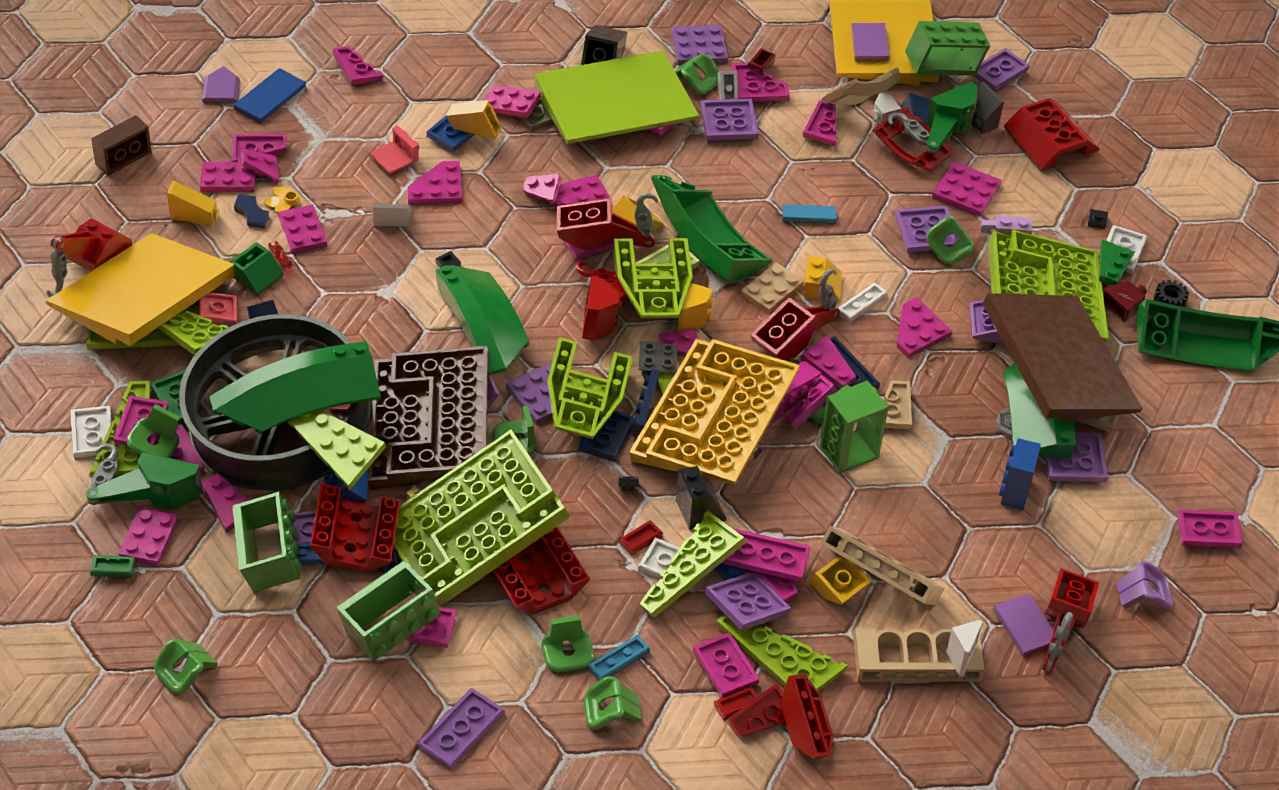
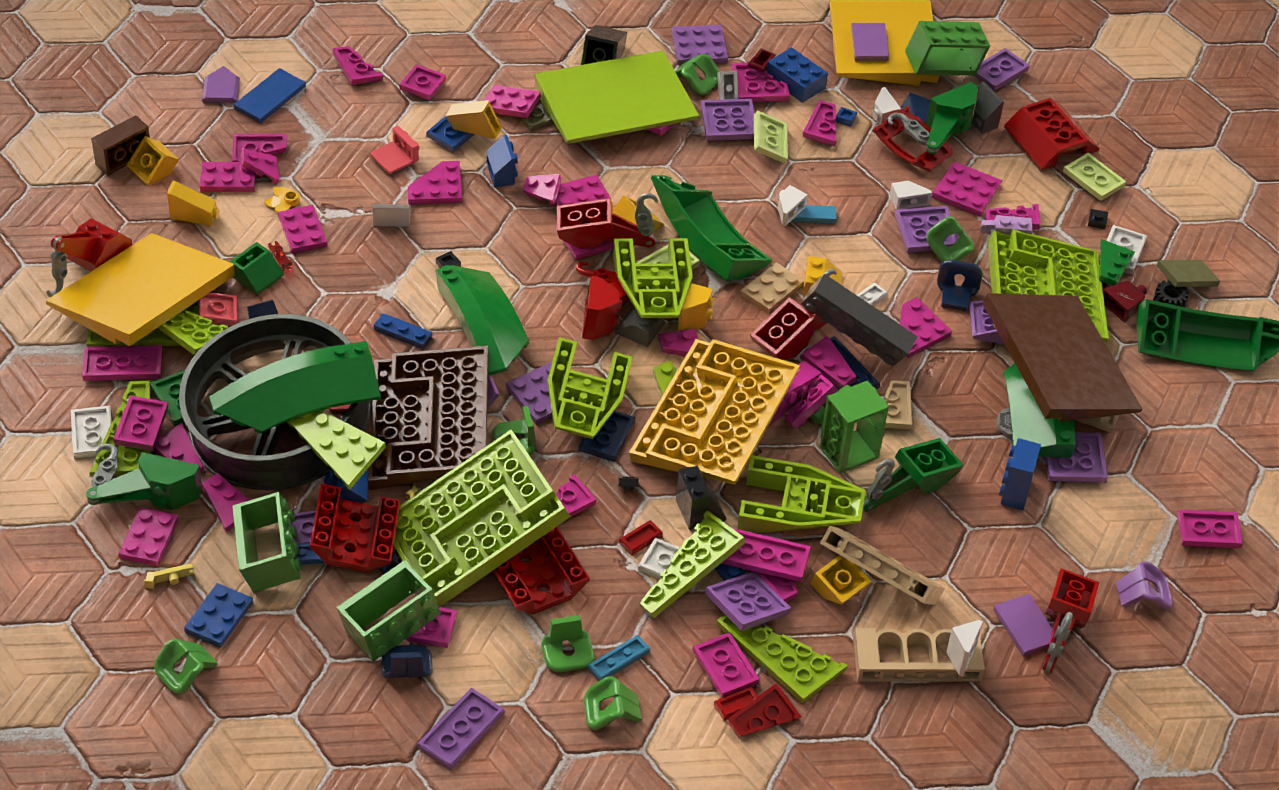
(112, 566): green plate -> none
(122, 362): none -> dark pink plate
(152, 161): none -> yellow slope
(158, 421): bright green piece -> none
(170, 574): none -> light yellow piece
(218, 615): none -> blue plate
(255, 215): dark blue tile -> none
(403, 331): none -> blue plate
(407, 662): none -> dark blue piece
(422, 82): none -> dark pink plate
(501, 162): none -> blue slope
(575, 496): none -> dark pink wing
(639, 329): none -> dark grey slope
(646, 397): dark blue plate -> none
(658, 357): dark grey hinge -> none
(770, 137): none -> yellowish green plate
(791, 204): none -> white slope
(799, 73): none -> blue brick
(806, 717): red wedge -> none
(809, 500): none -> lime wedge
(846, 116): none -> blue tile
(858, 92): tan wedge -> none
(858, 320): none -> dark grey brick
(909, 195): none -> white slope
(920, 465): none -> green slope
(958, 296): none -> dark blue piece
(1021, 211): none -> dark pink wing
(1094, 176): none -> yellowish green plate
(1188, 273): none -> olive tile

